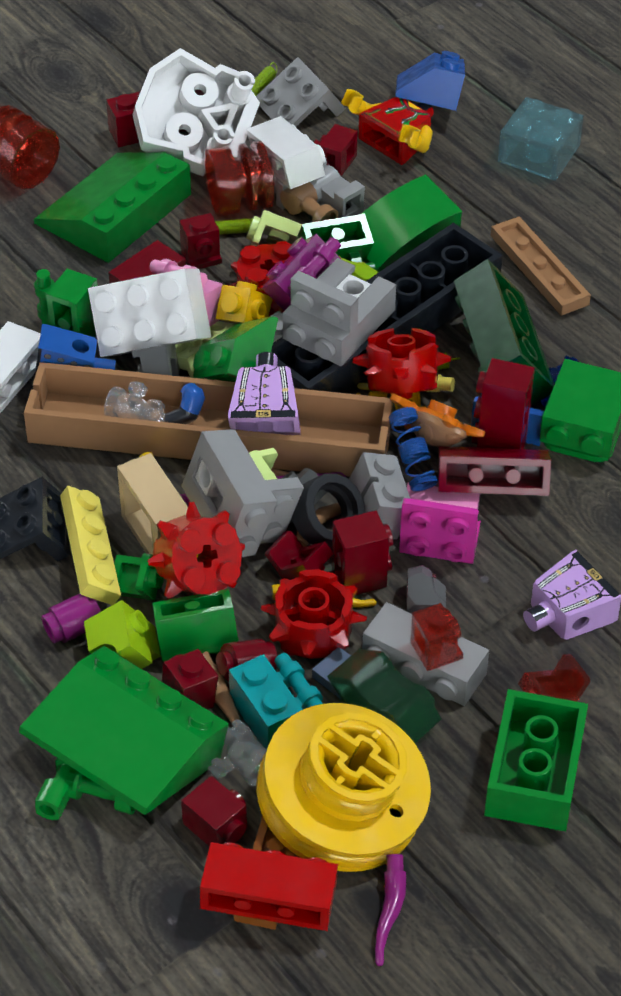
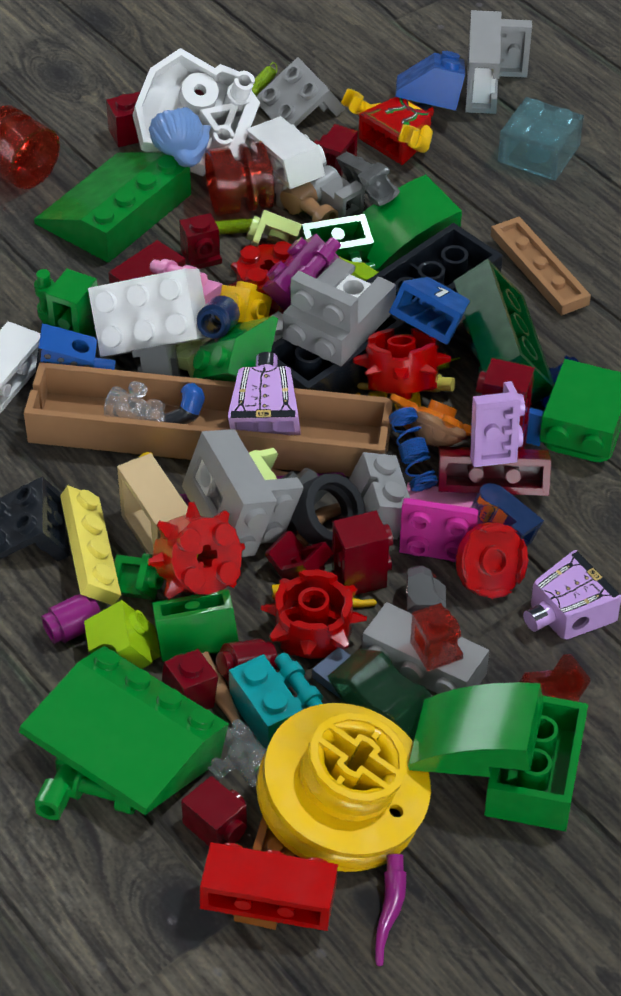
(180, 135): none -> medium blue hair
(218, 317): none -> dark blue brick
(371, 176): none -> dark grey plate
(433, 310): none -> blue torso
(478, 729): none -> green slope
(491, 560): none -> red tile
(494, 50): none -> light grey brick
(497, 427): none -> lavender bracket
(500, 506): none -> dark blue leg

